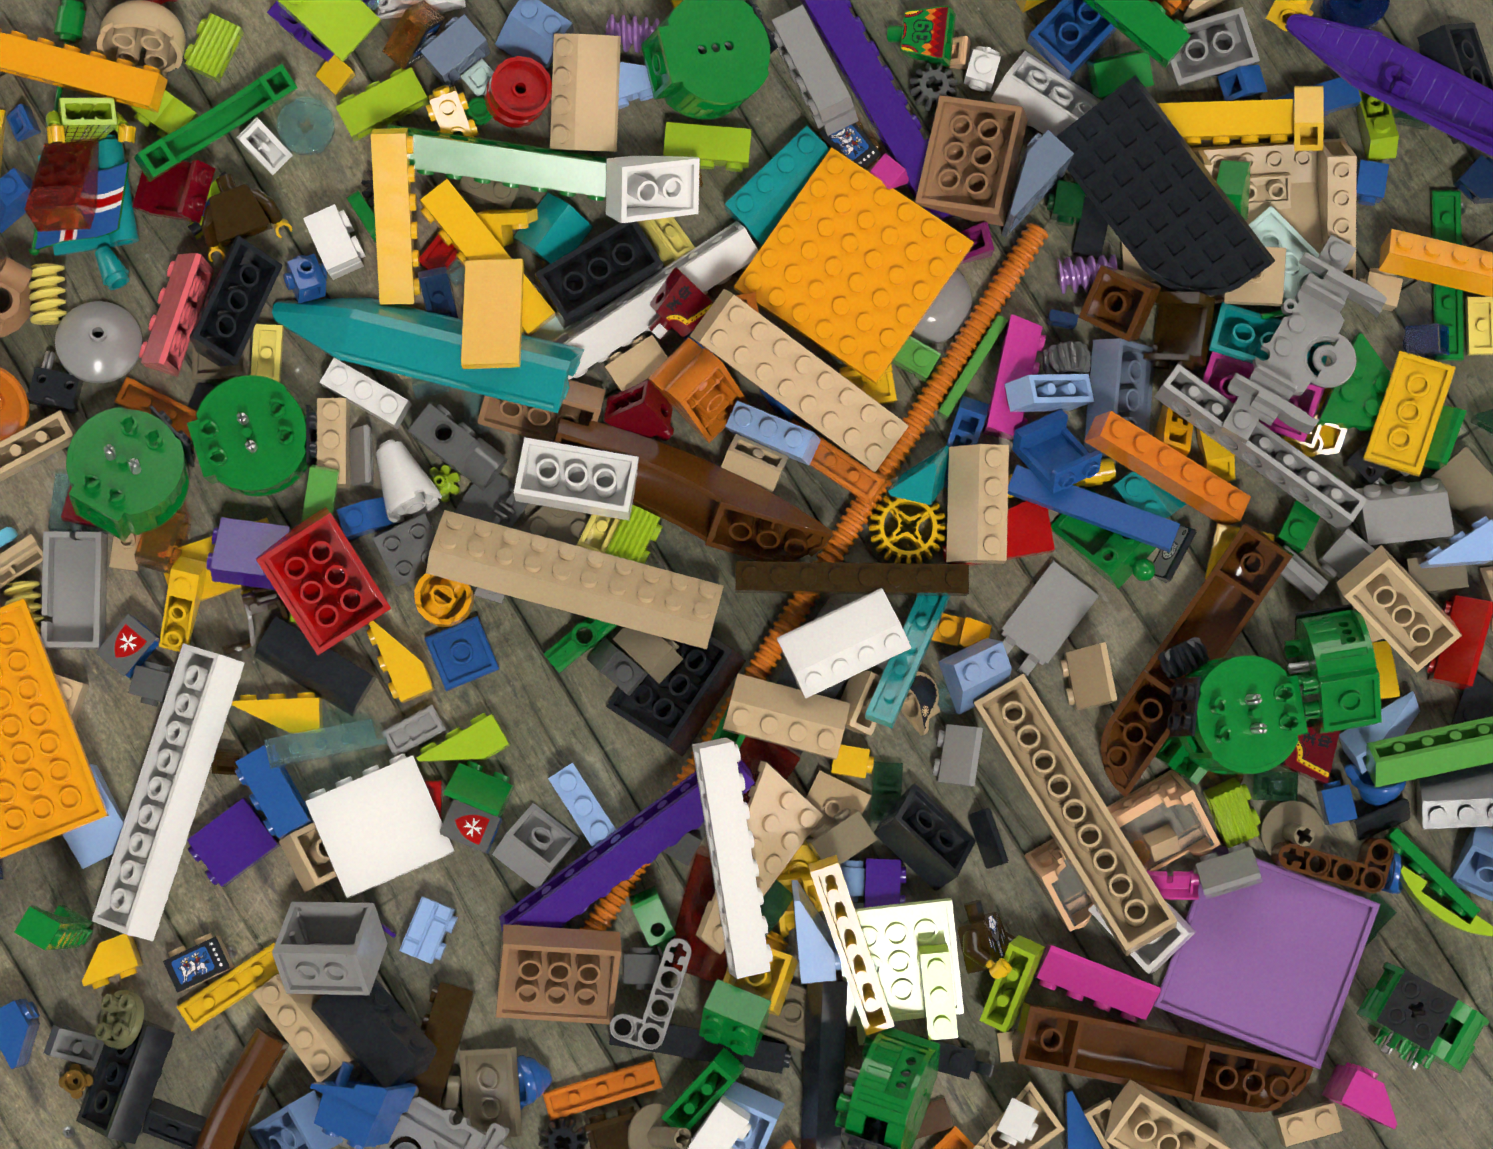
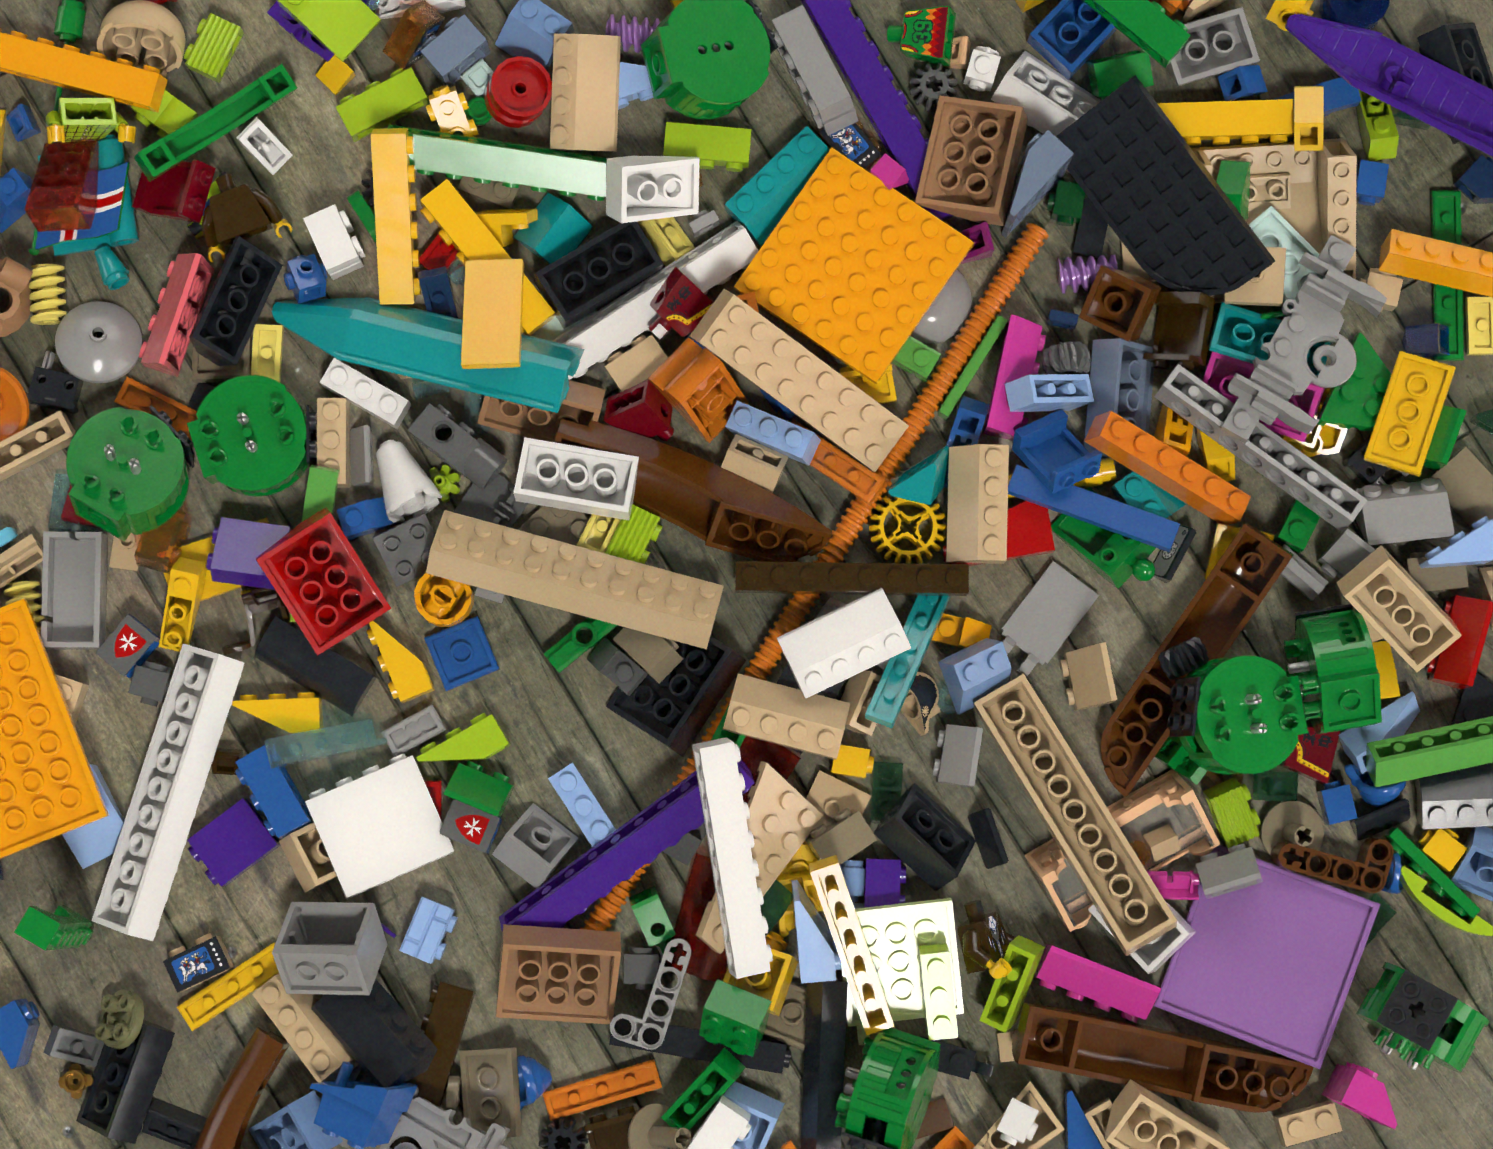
(112, 958): yellow slope -> none
(314, 140): clear light blue plate -> none
(703, 222): none -> light grey plate
(1442, 847): none -> yellow brick

